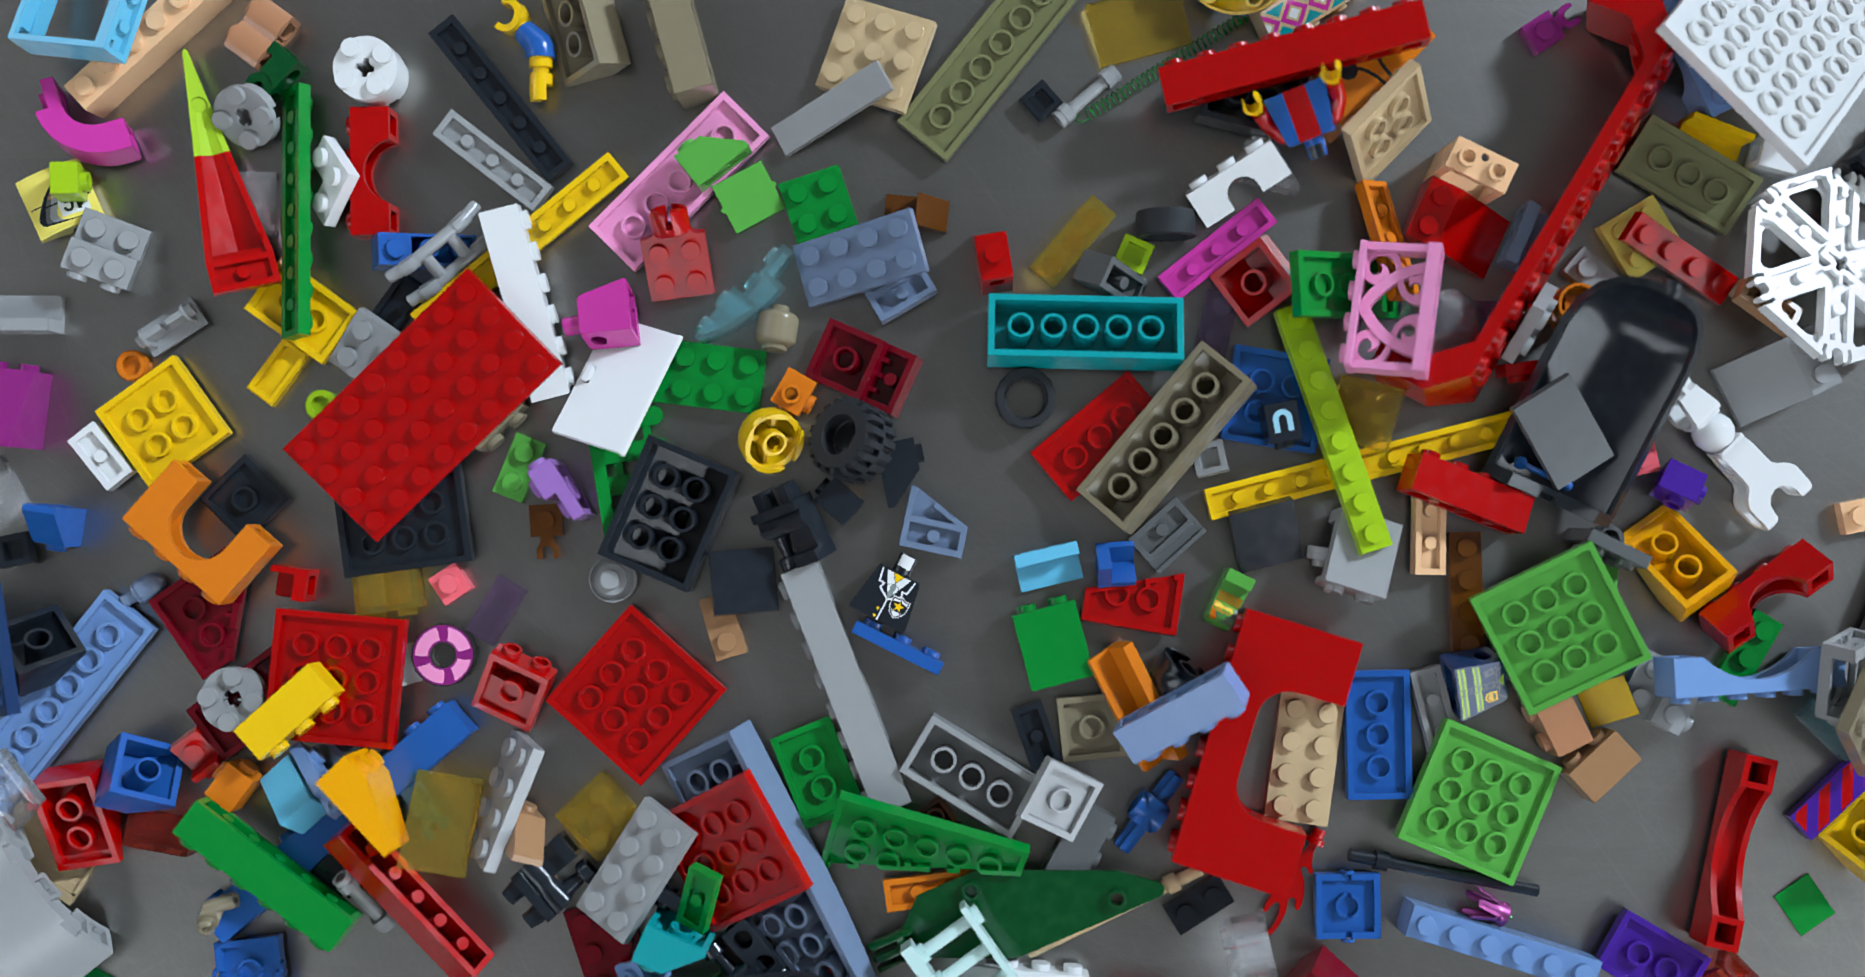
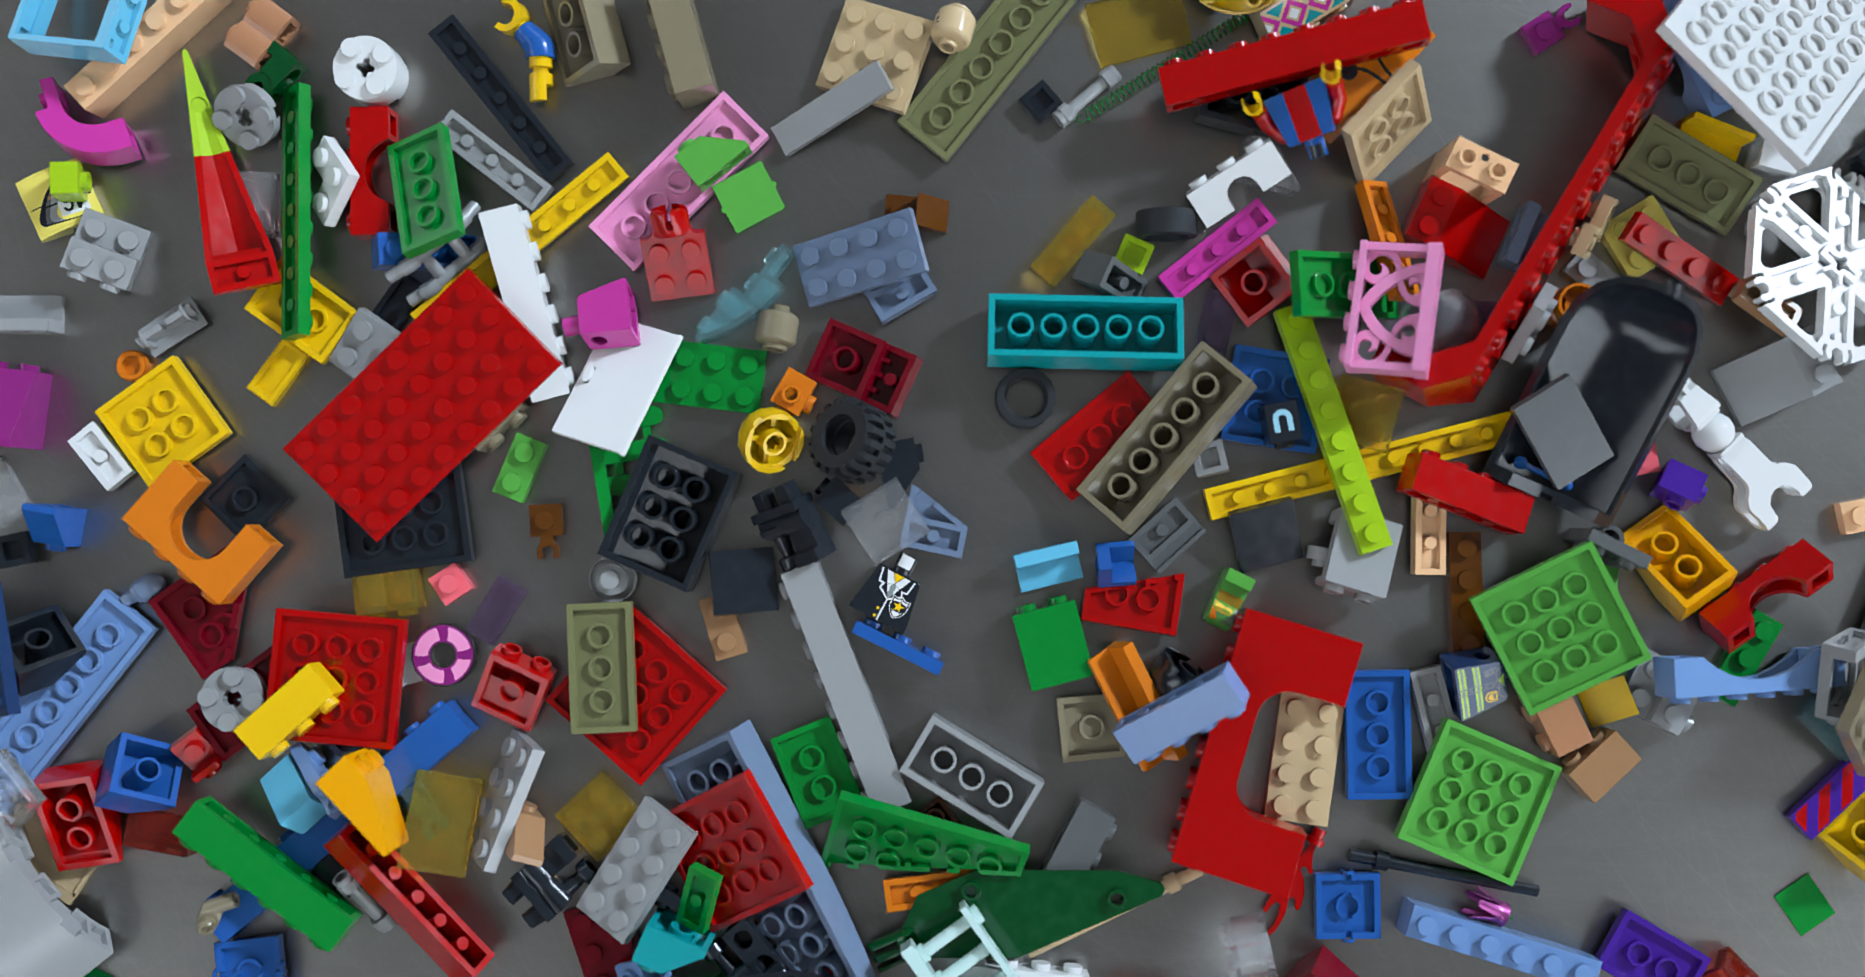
(234, 784): orange brick -> none
(296, 582): red panel -> none
(317, 402): lime tile -> none
(425, 191): none -> green plate
(556, 483): medium lavender plate -> none
(602, 667): none -> olive plate
(818, 204): green plate -> none
(885, 521): none -> clear tile
(953, 28): none -> tan head
(993, 262): red torso -> none
(1035, 733): black plate -> none
(1059, 798): light grey plate -> none
(1148, 811): blue axle -> none
(1198, 903): black plate -> none
(1516, 372): red bracket -> none
(1592, 232): none -> tan plate
(1719, 906): red arch -> none

